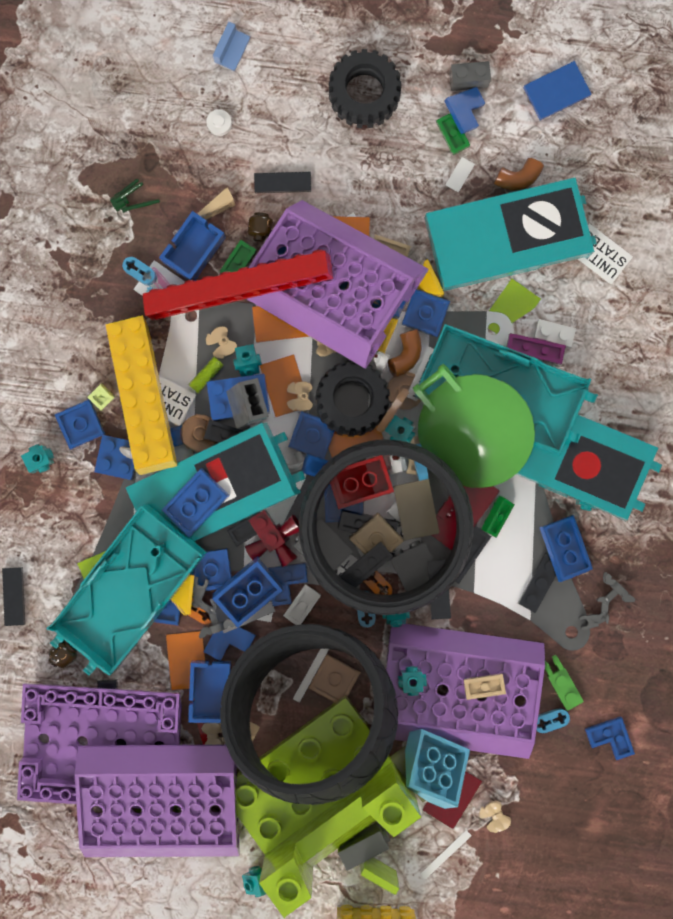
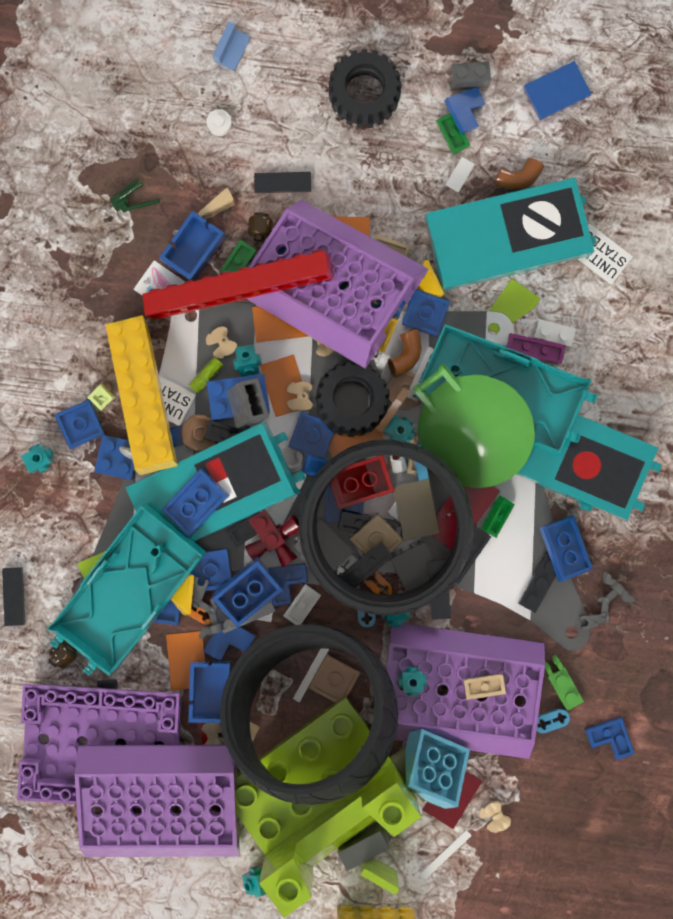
(137, 274): dark azure beam -> none

